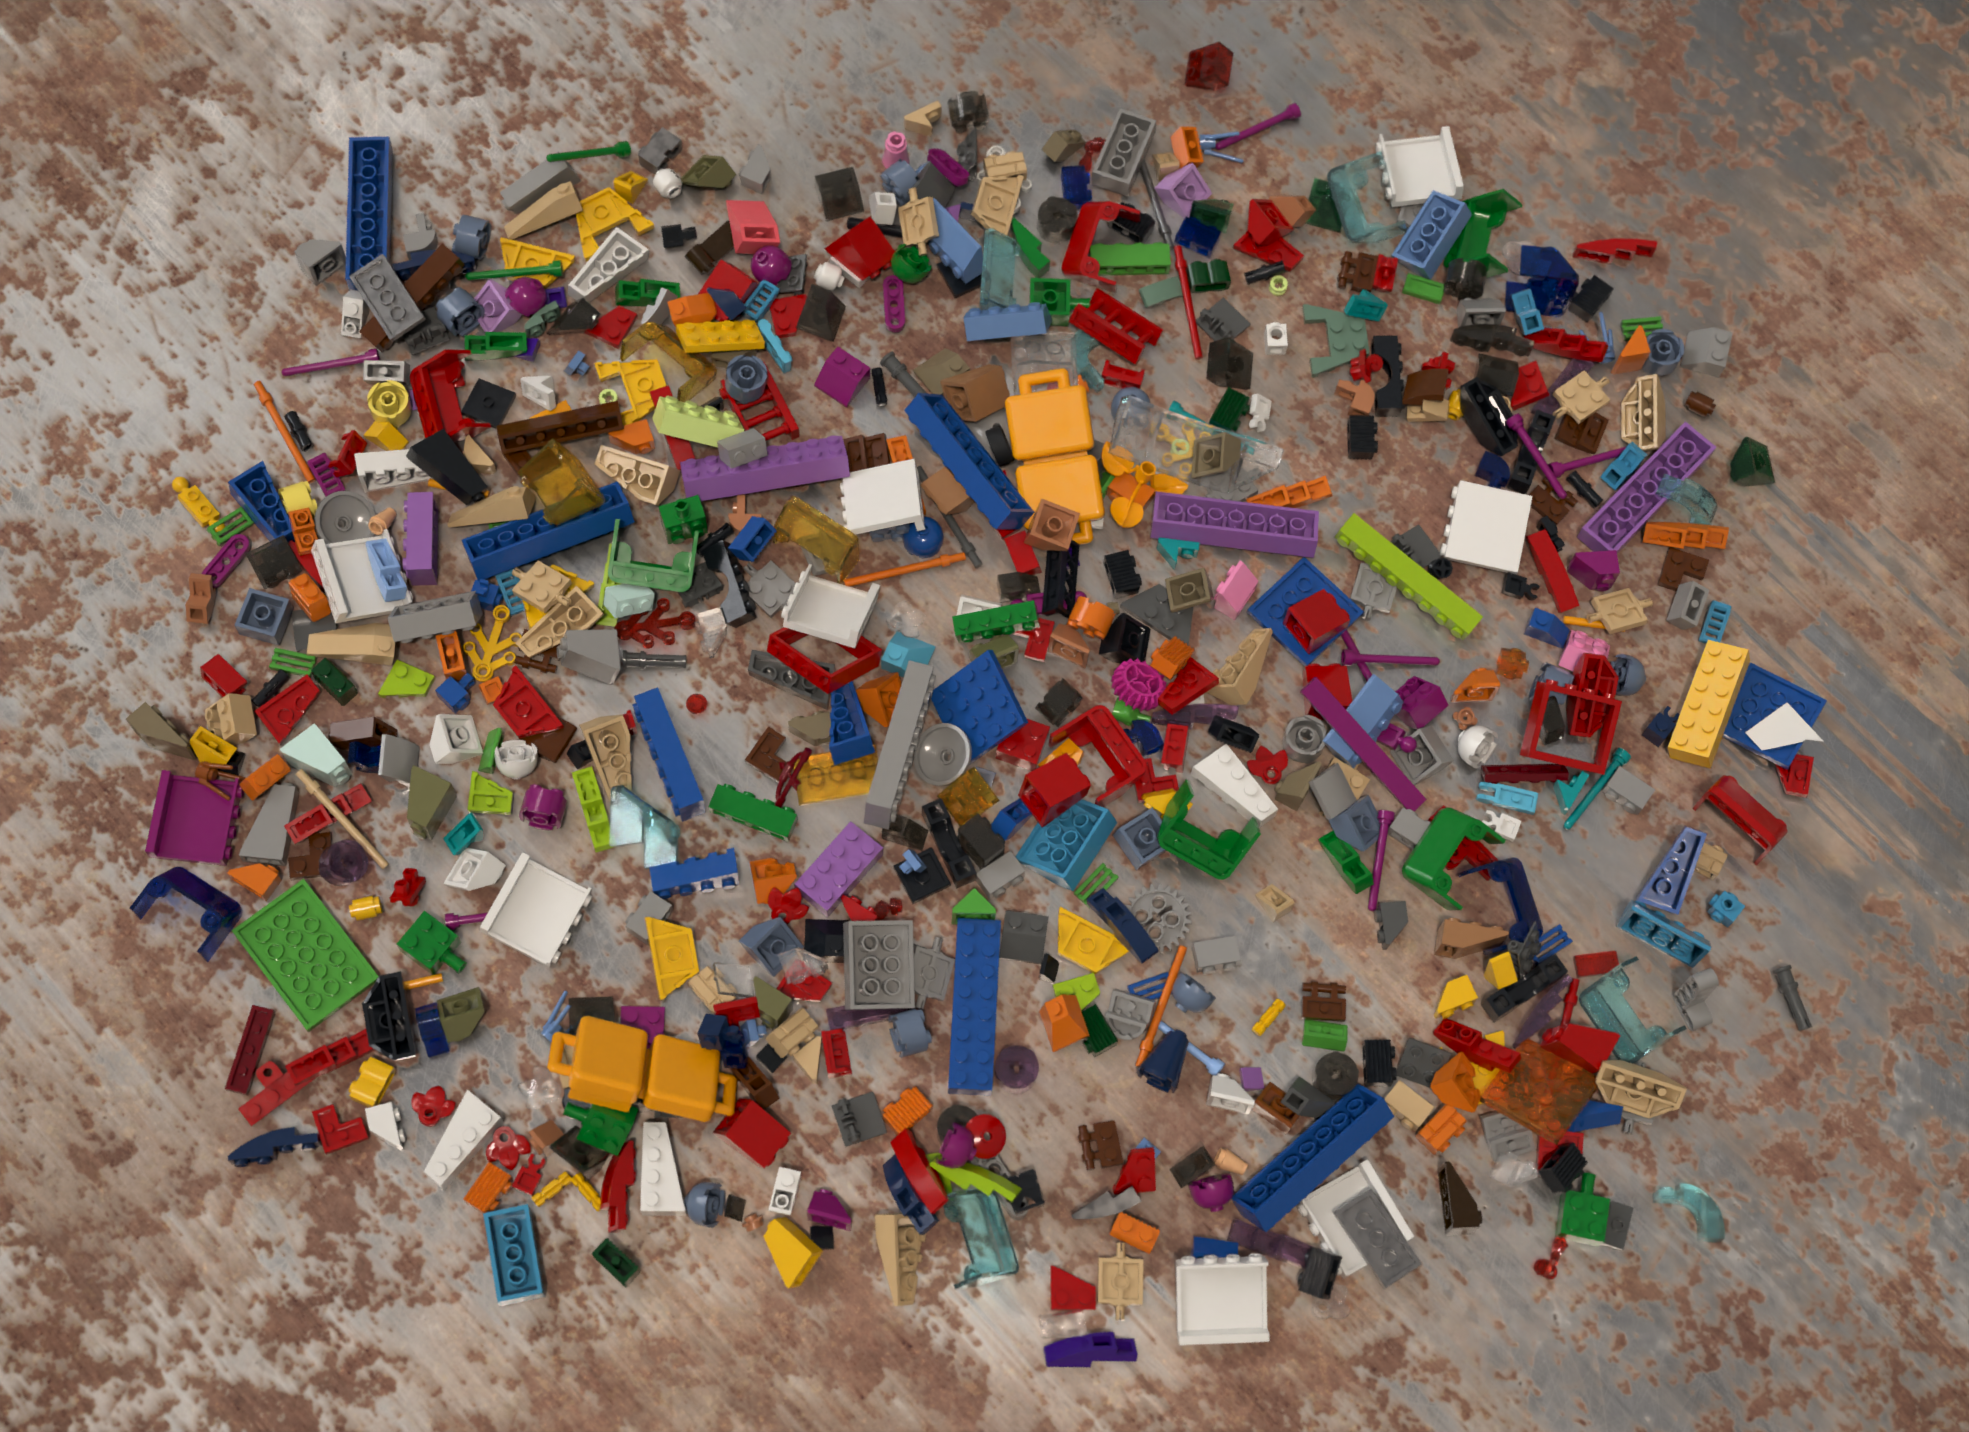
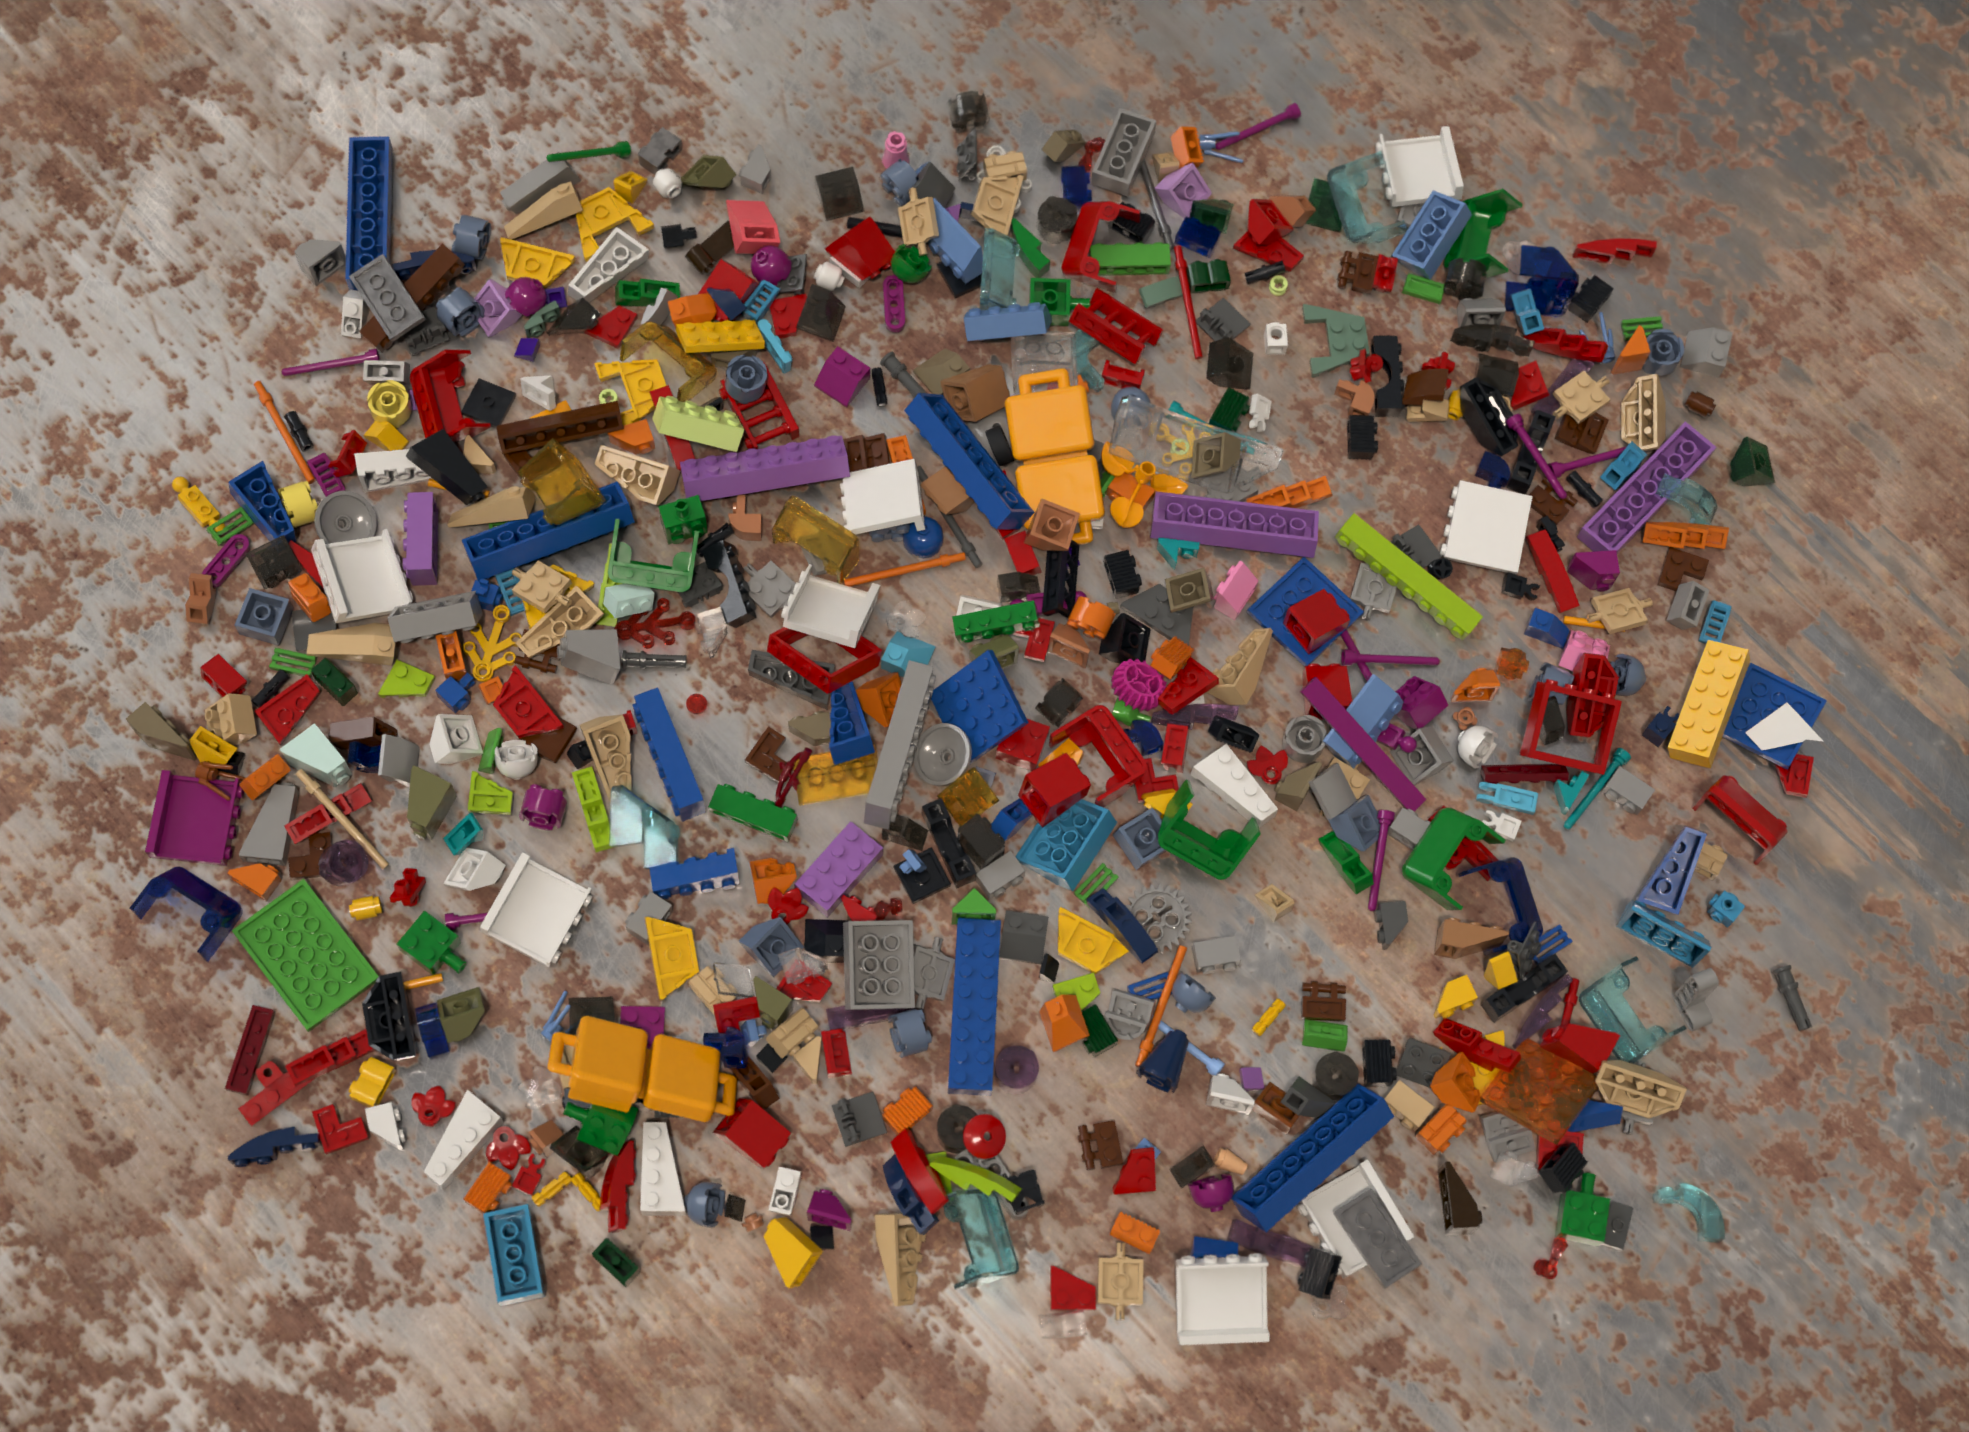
(303, 530): orange slope -> none
(382, 521): light nougat cone -> none
(386, 570): light blue slope -> none
(423, 240): light grey brick -> none
(495, 345): green slope -> none
(554, 268): green piece -> none
(577, 365): medium blue tile -> none
(715, 1032): dark blue brick -> none
(742, 448): light grey brick -> none
(752, 539): blue brick -> none
(882, 207): white slope -> none
(920, 119): tan slope -> none
(948, 166): magenta plate -> none
(957, 1147): magenta cylinder -> none
(1084, 1349): dark purple slope -> none
(1108, 1204): slope -> none
(1209, 67): clear red slope -> none
(1366, 306): teal slope -> none
(1595, 964): clear red tile -> none

